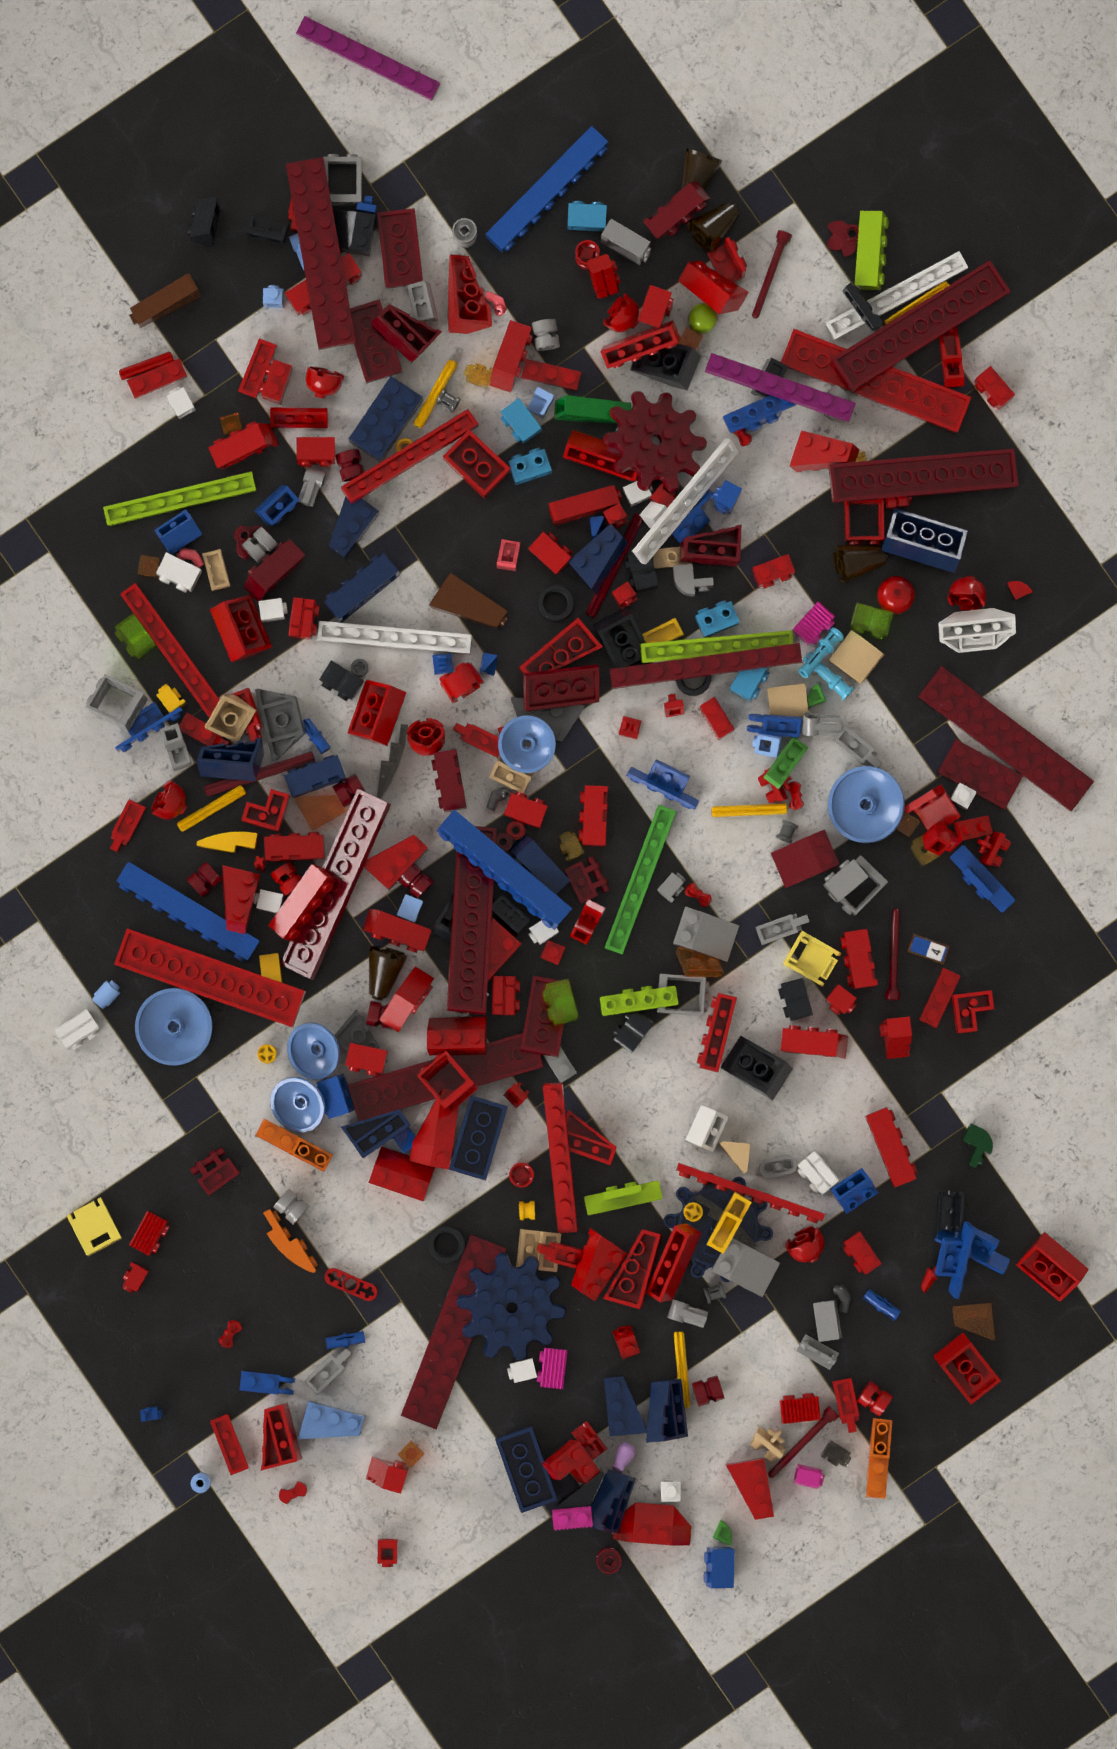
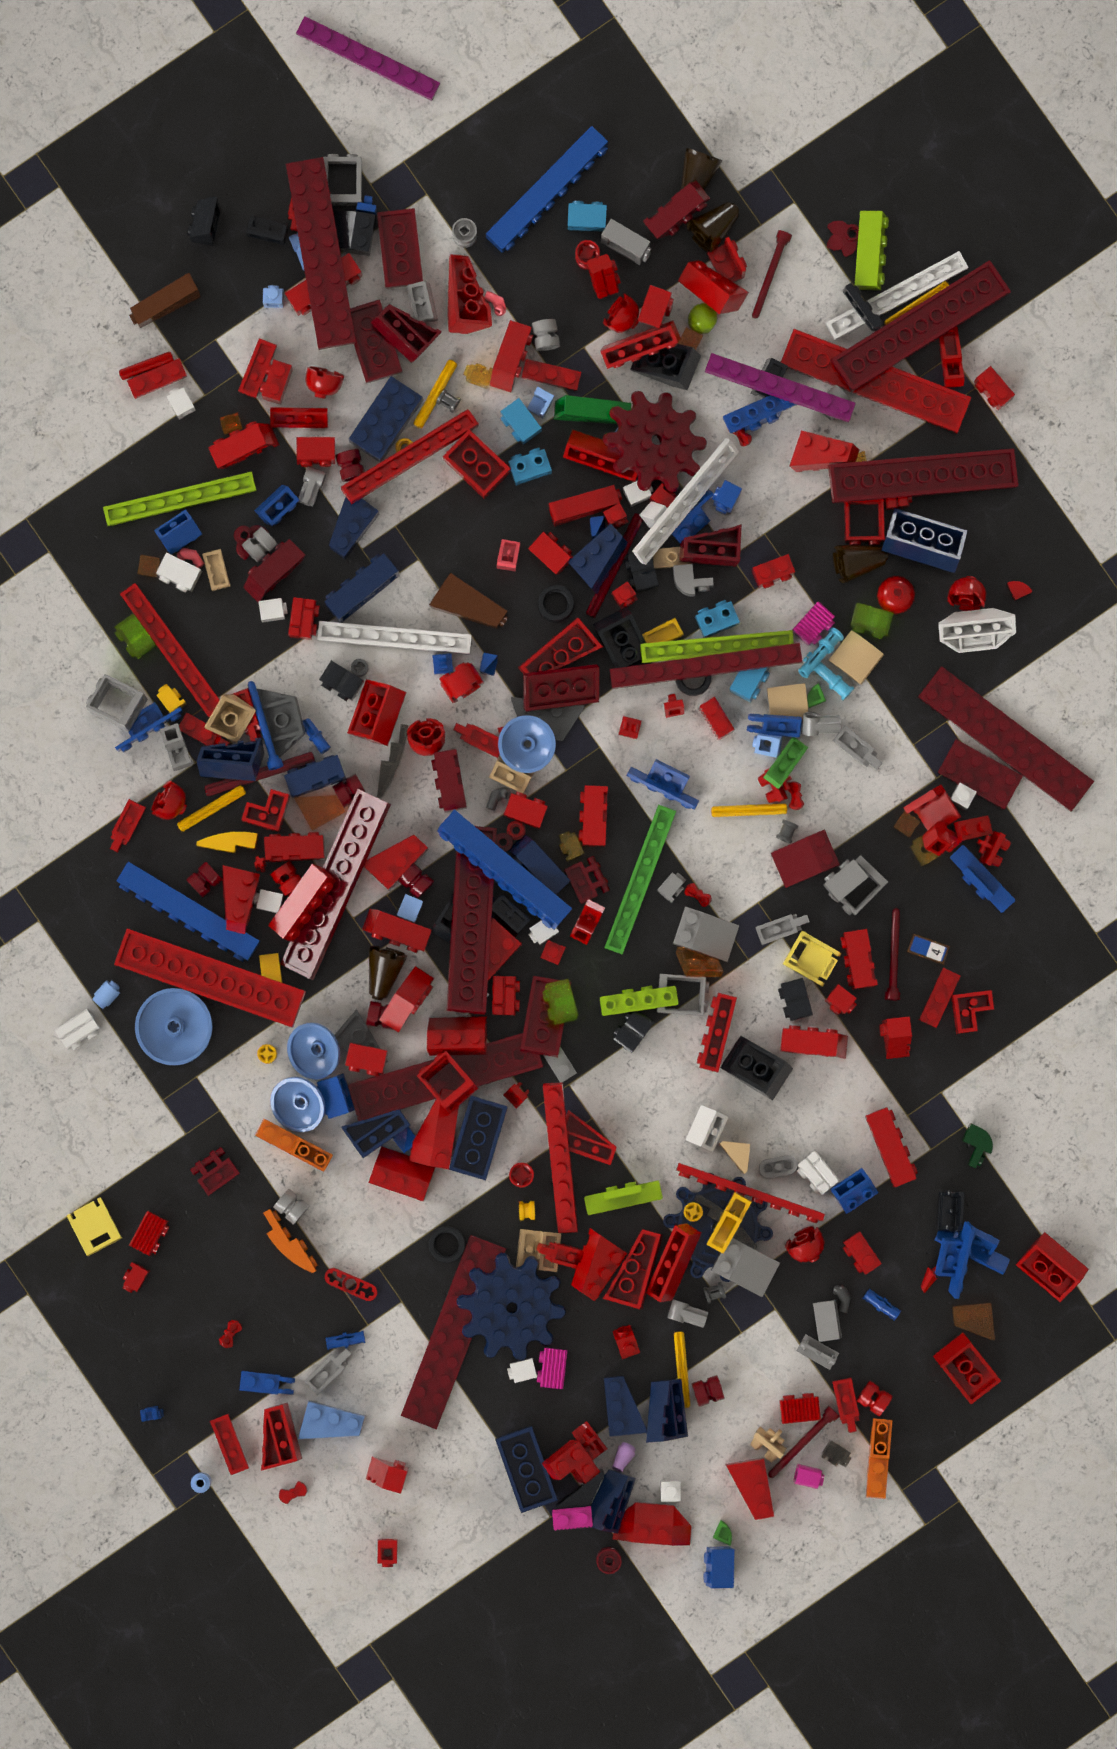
(240, 628): red slope -> none
(274, 761): none -> blue piece
(411, 1453): clear orange plate -> none
(866, 804): medium blue dish -> none

